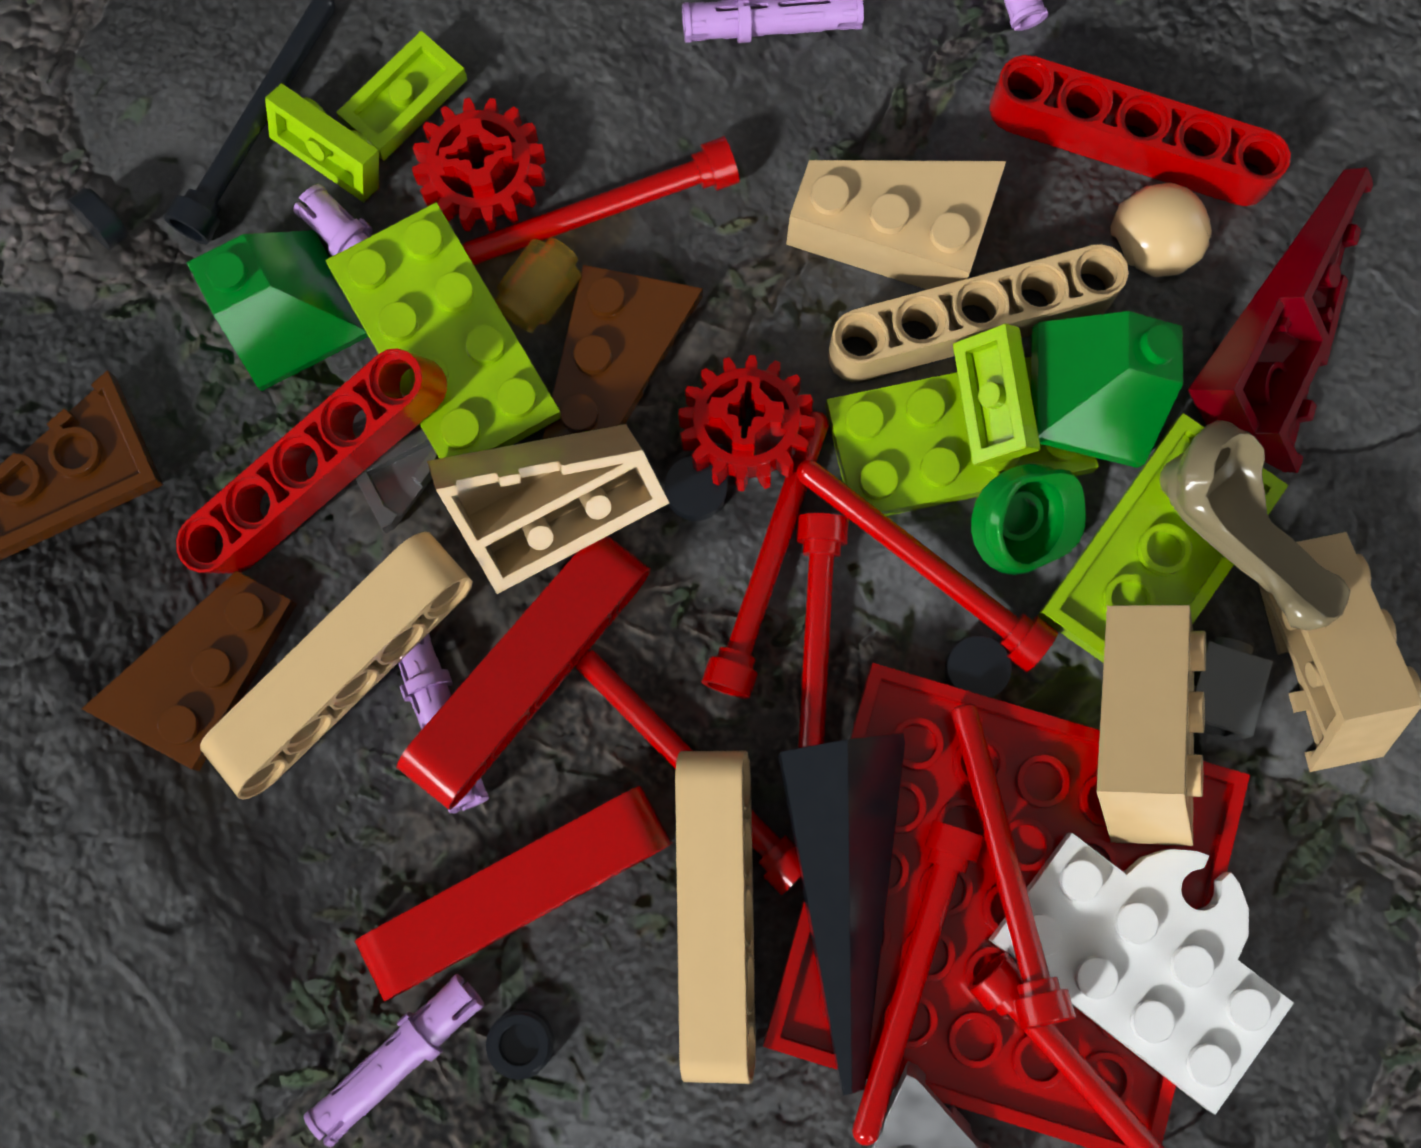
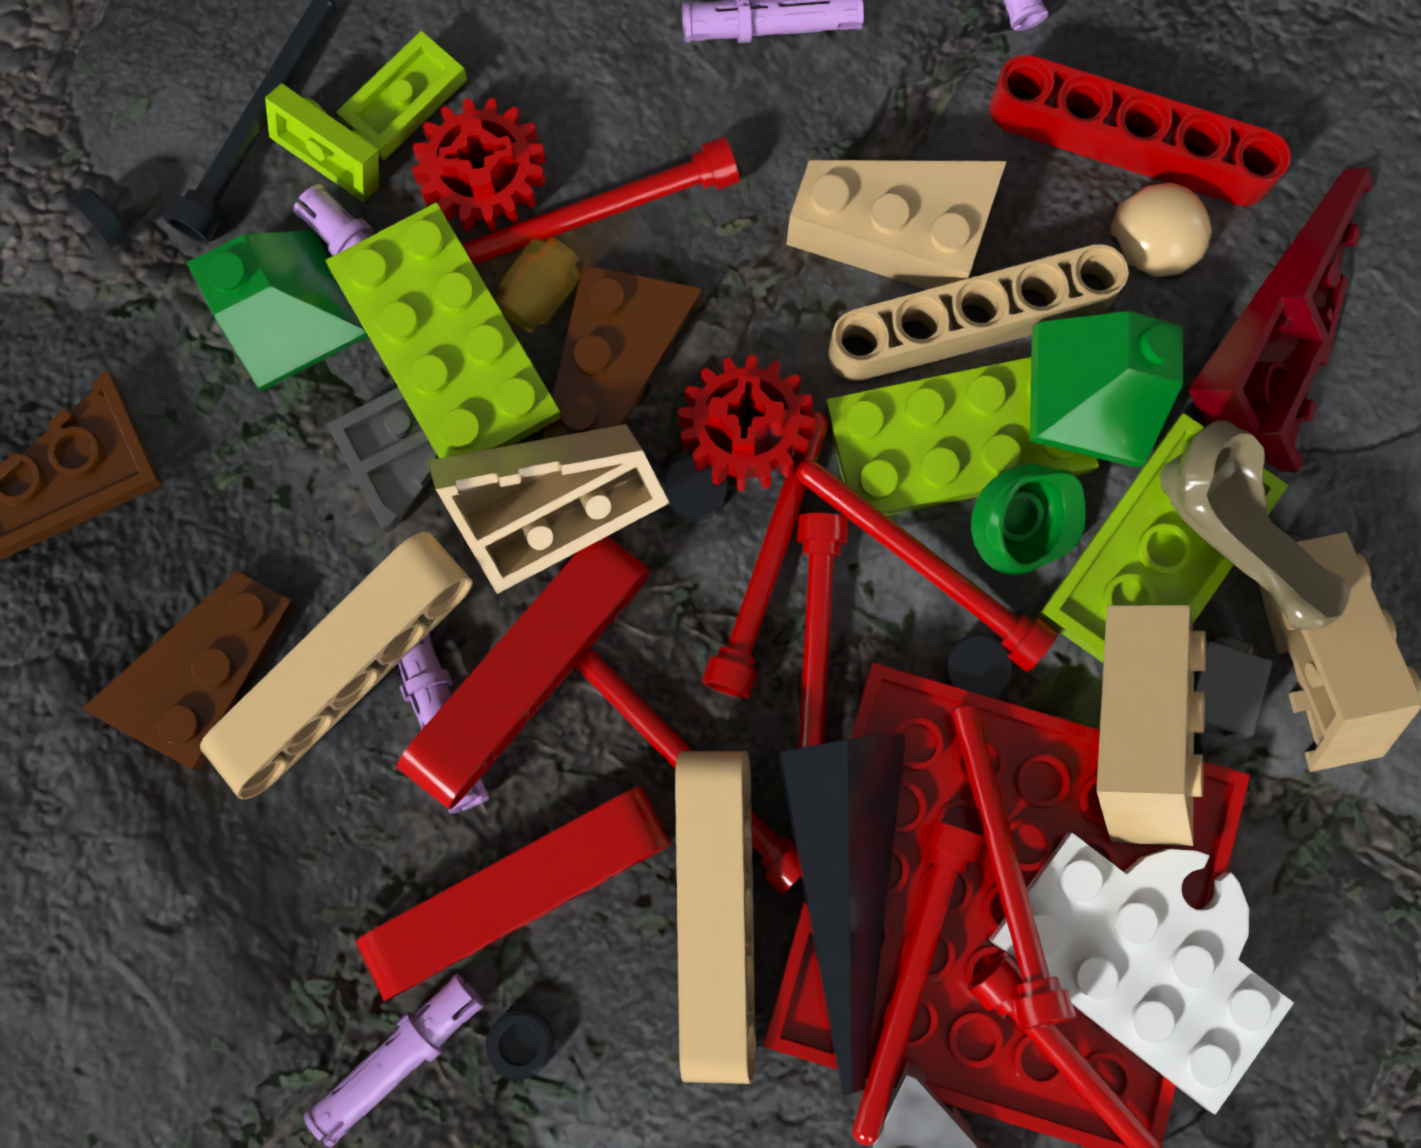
(282, 467): red beam -> none
(996, 396): lime plate -> none

